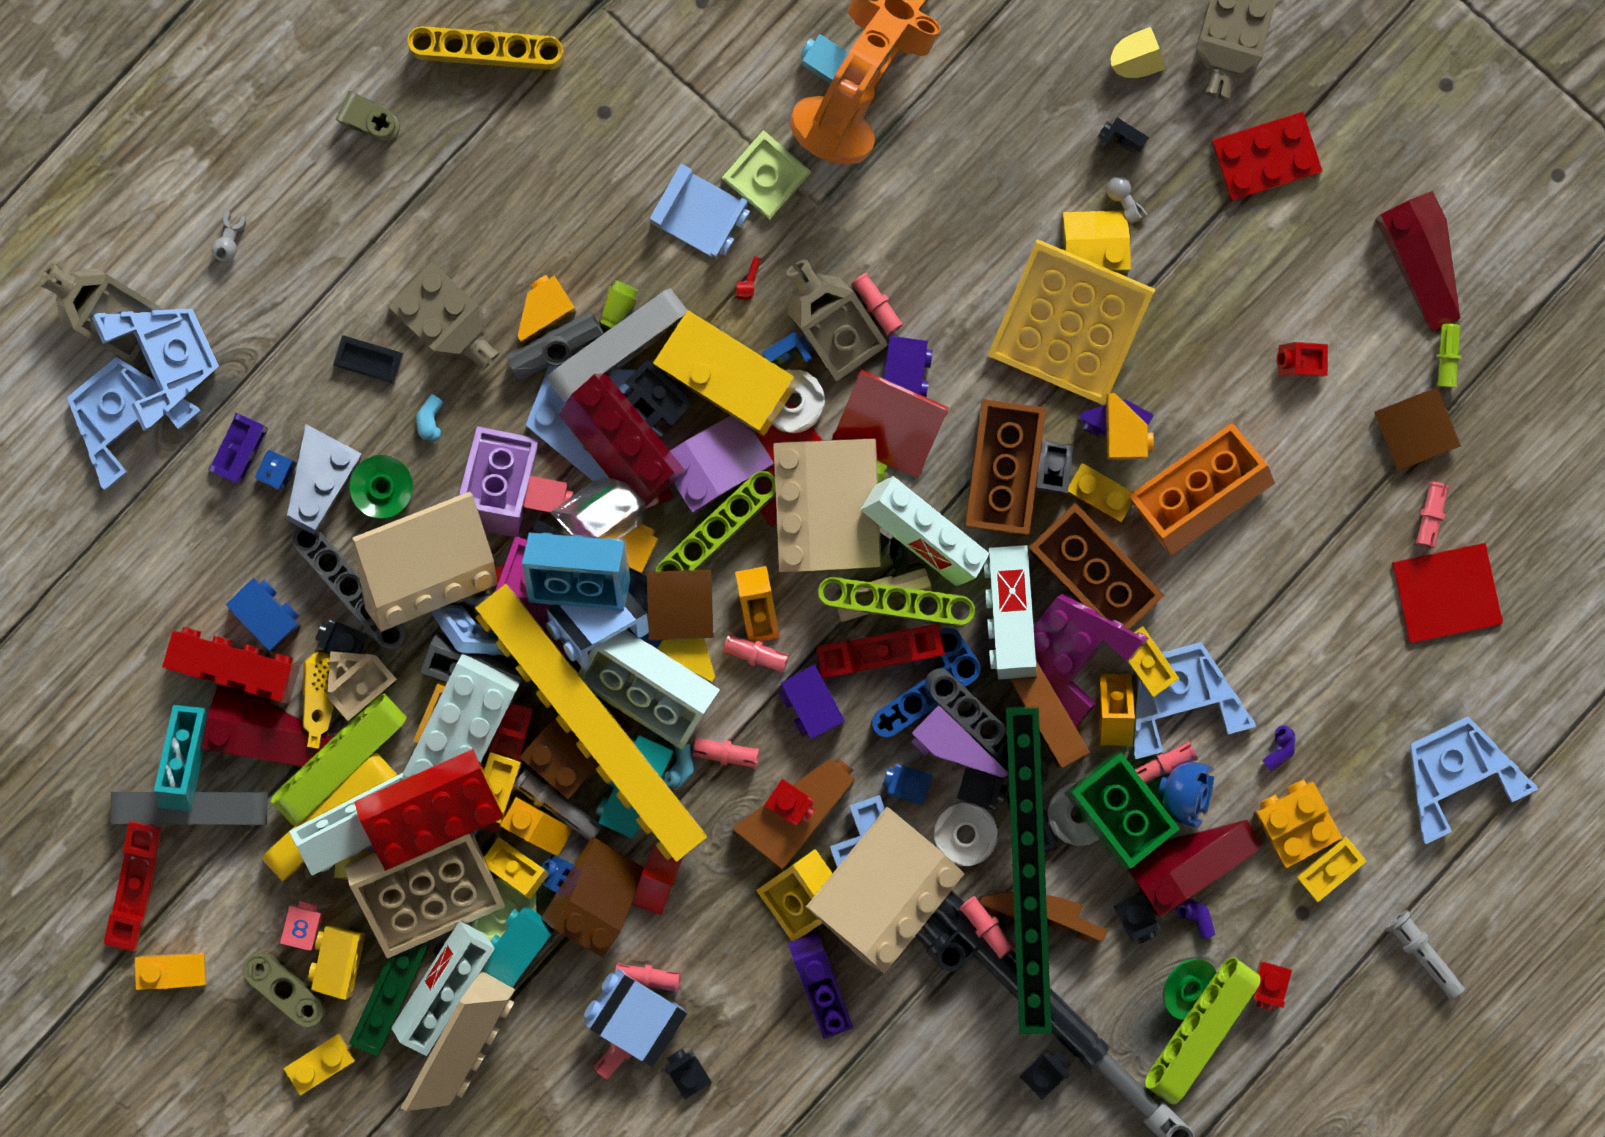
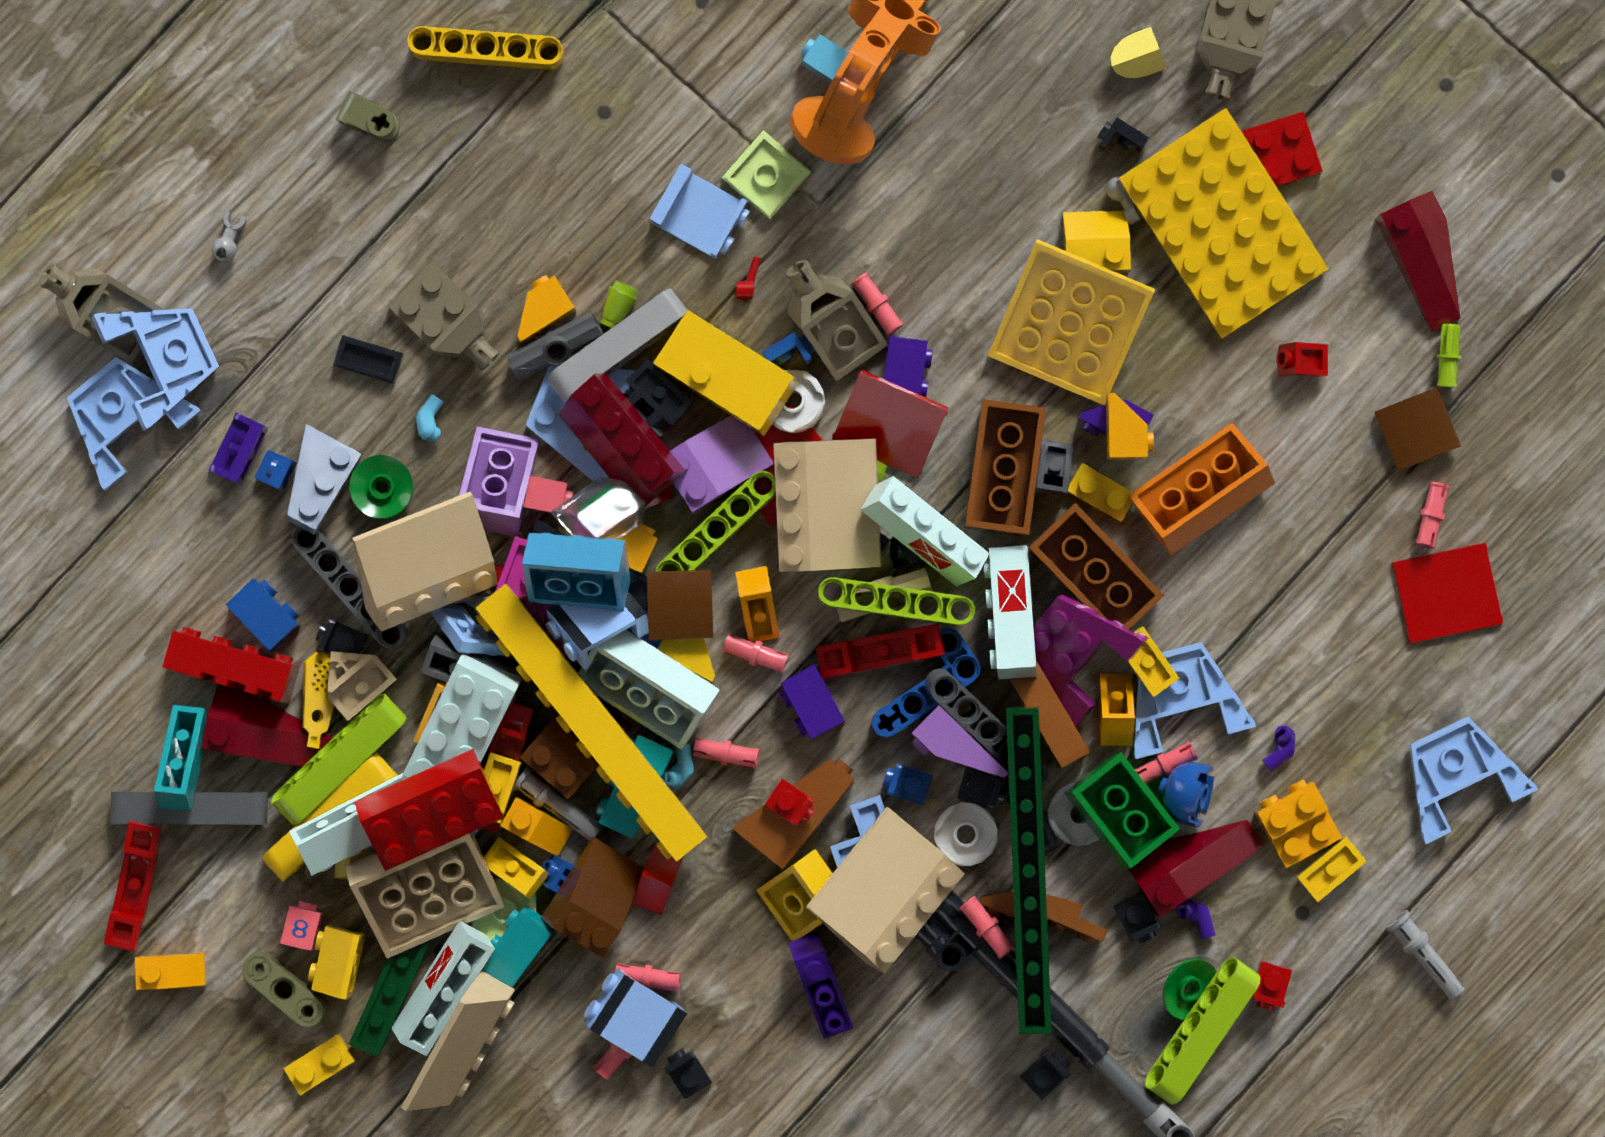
(1223, 223): none -> yellow plate

